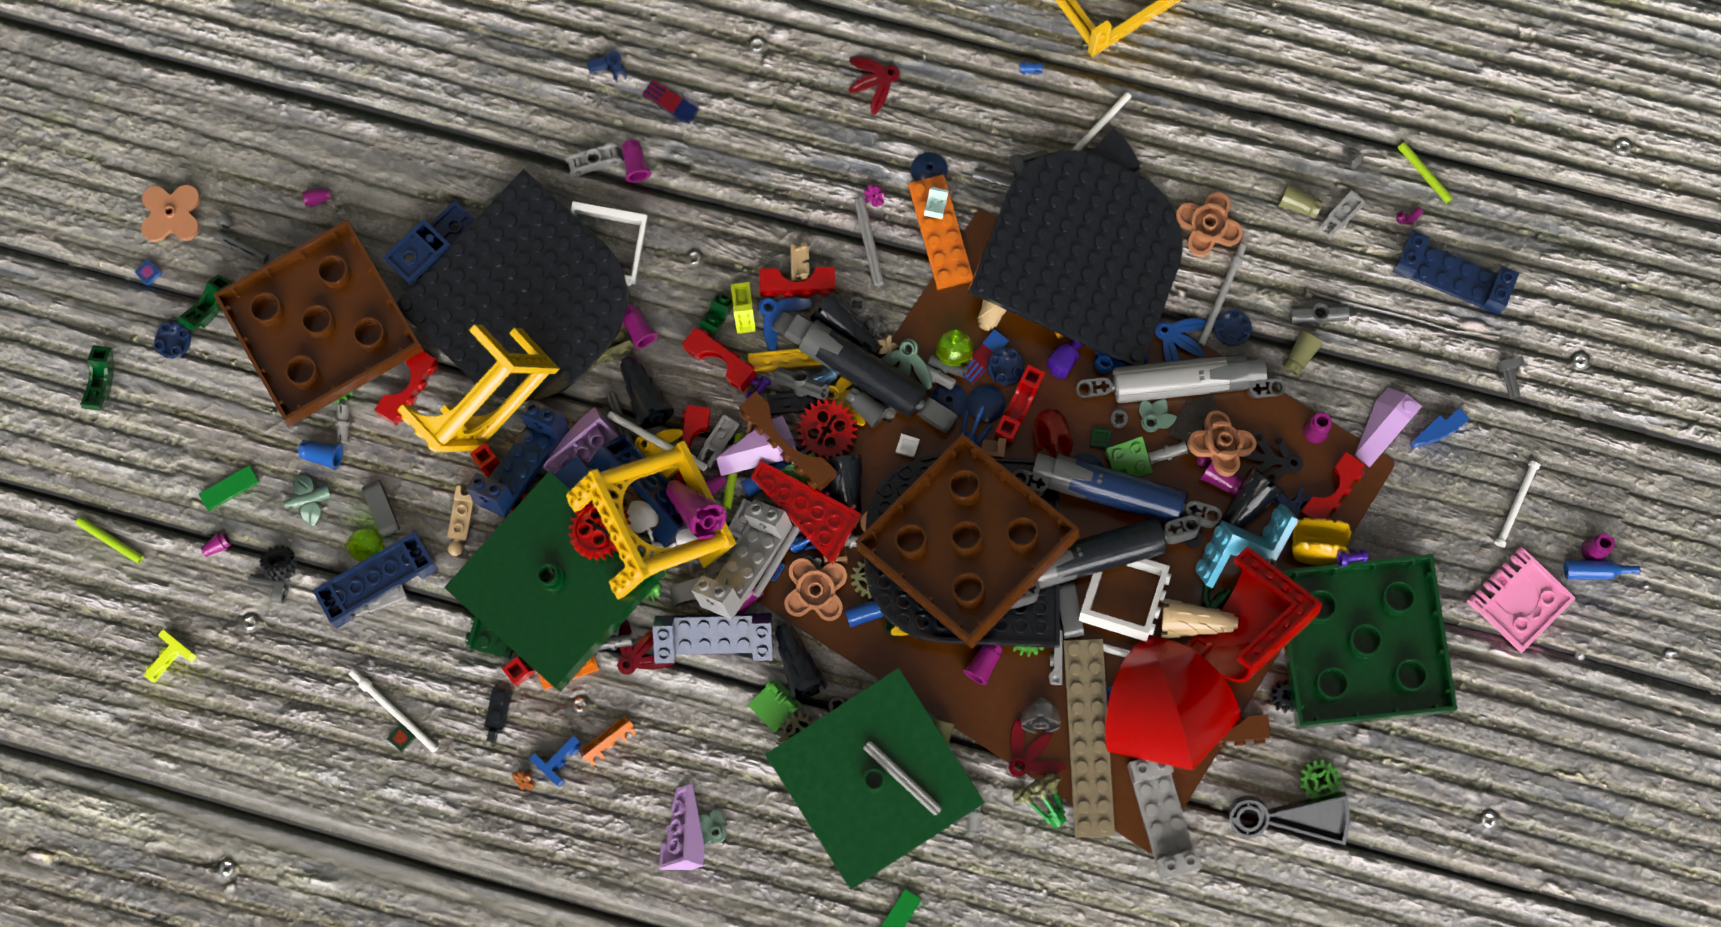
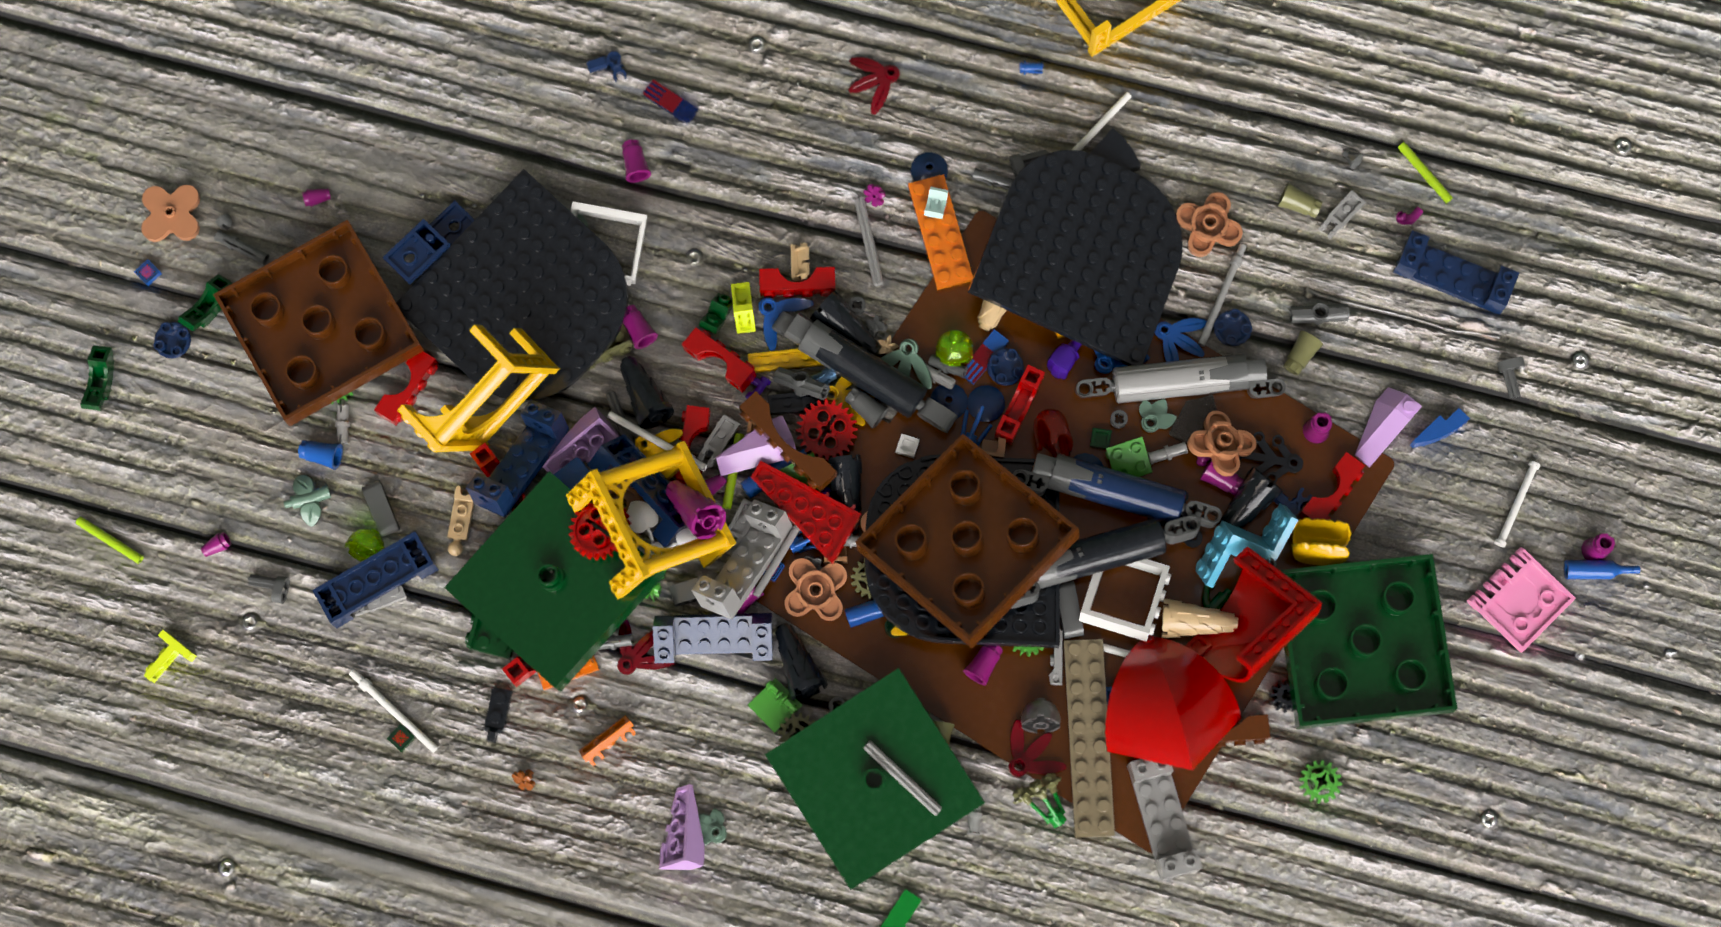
(229, 488): green tile -> none
(277, 555): black tyre -> none
(557, 760): blue bracket -> none
(601, 153): light grey piece -> none
(1319, 817): piece -> none
(1344, 558): dark purple piece -> none

